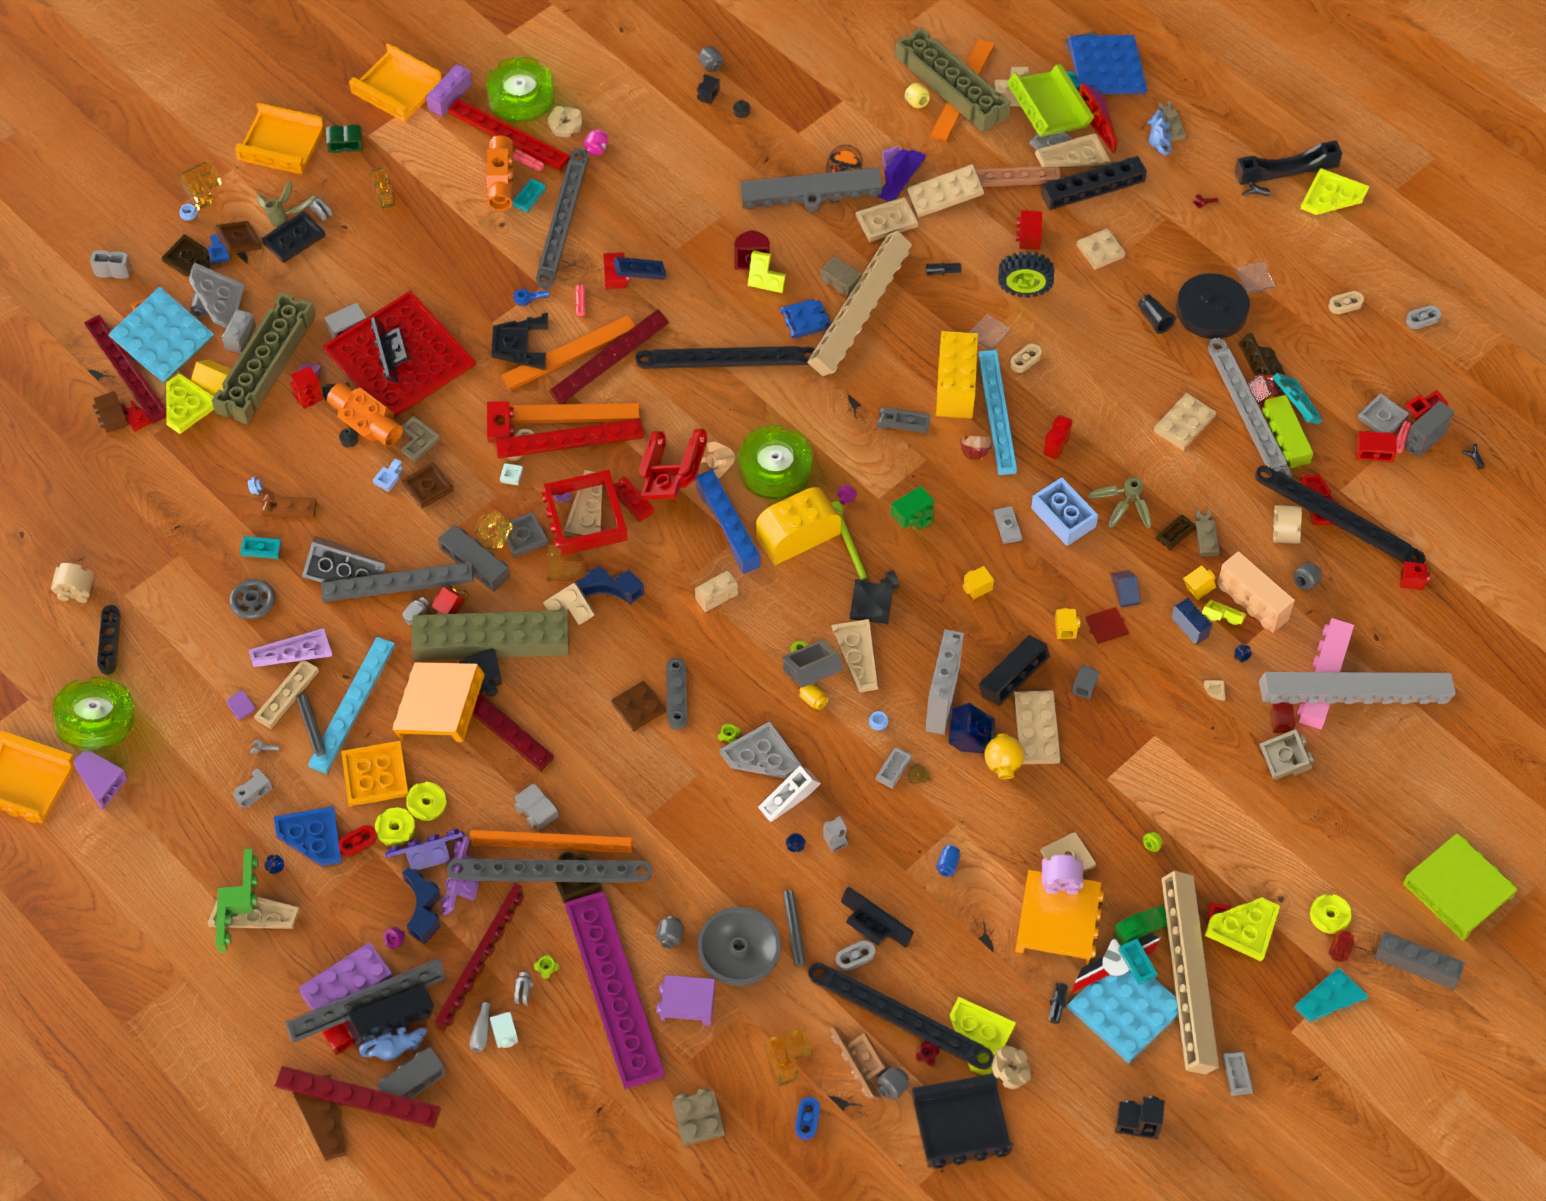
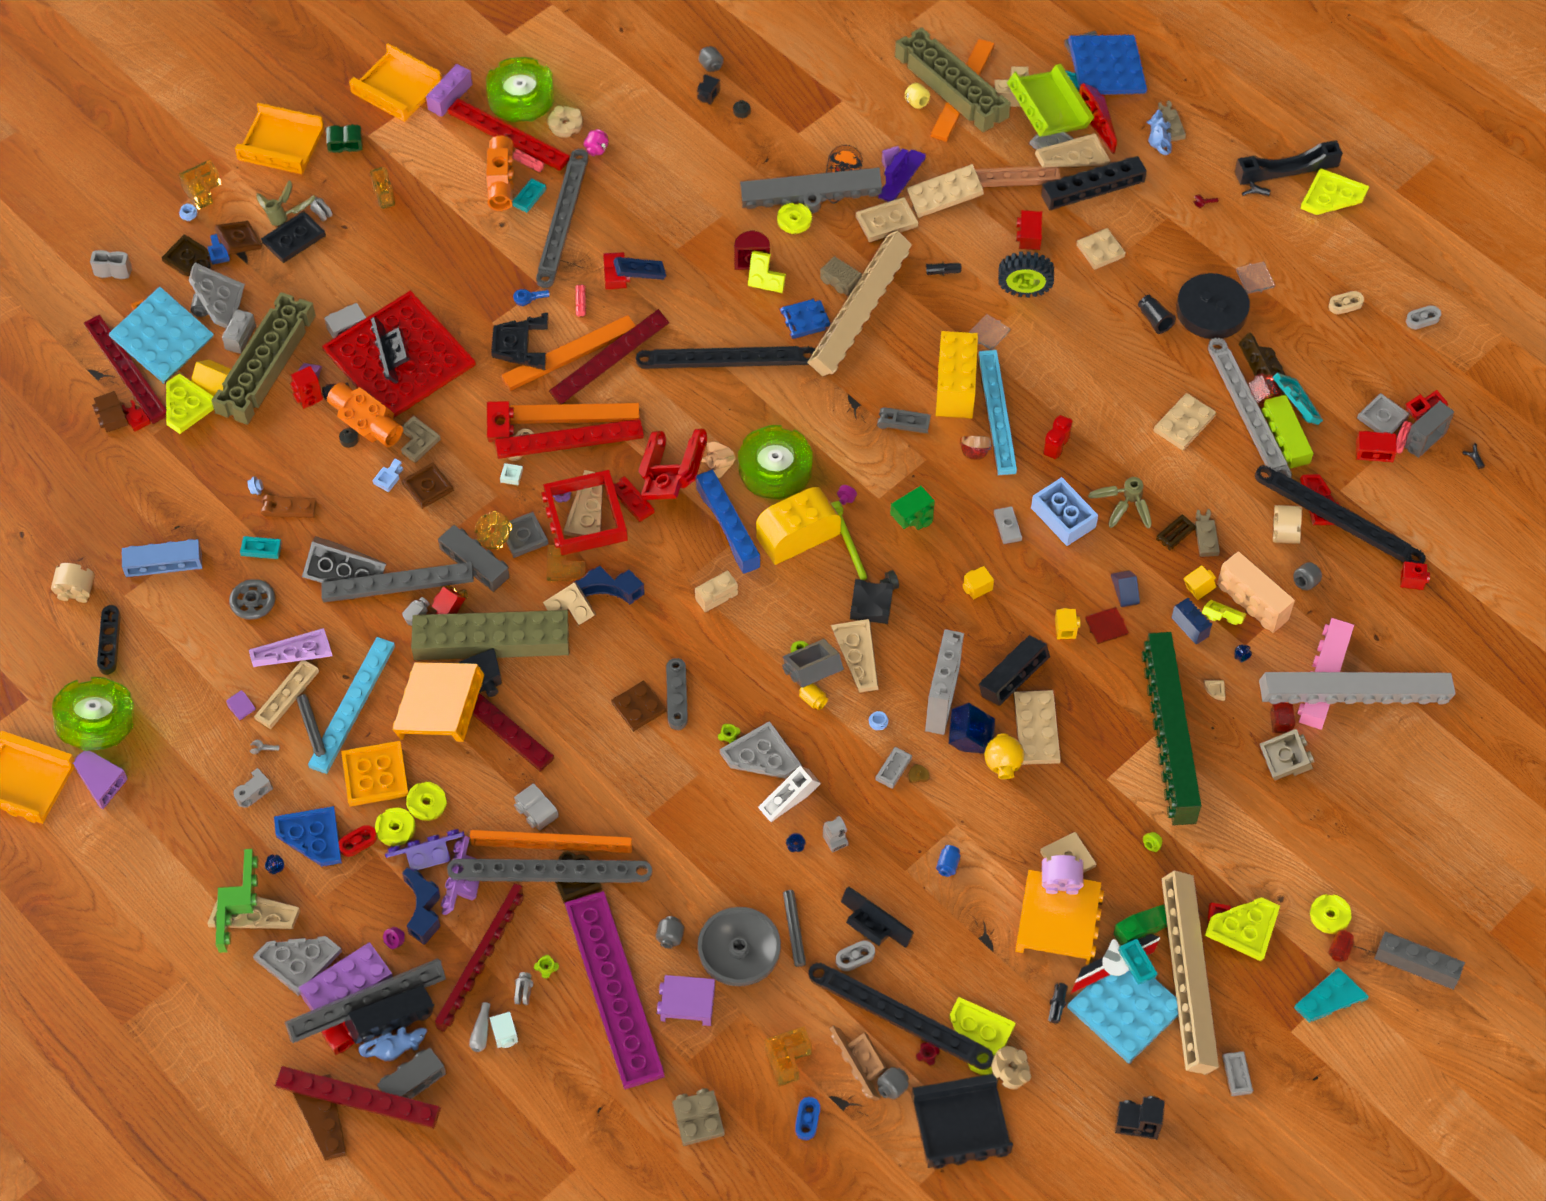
(161, 558): none -> medium blue brick
(297, 959): none -> light grey plate
(794, 218): none -> neon yellow plate
(1024, 359): tan plate -> none
(1086, 682): dark grey brick -> none
(1171, 728): none -> dark green brick
(1459, 886): lime panel -> none

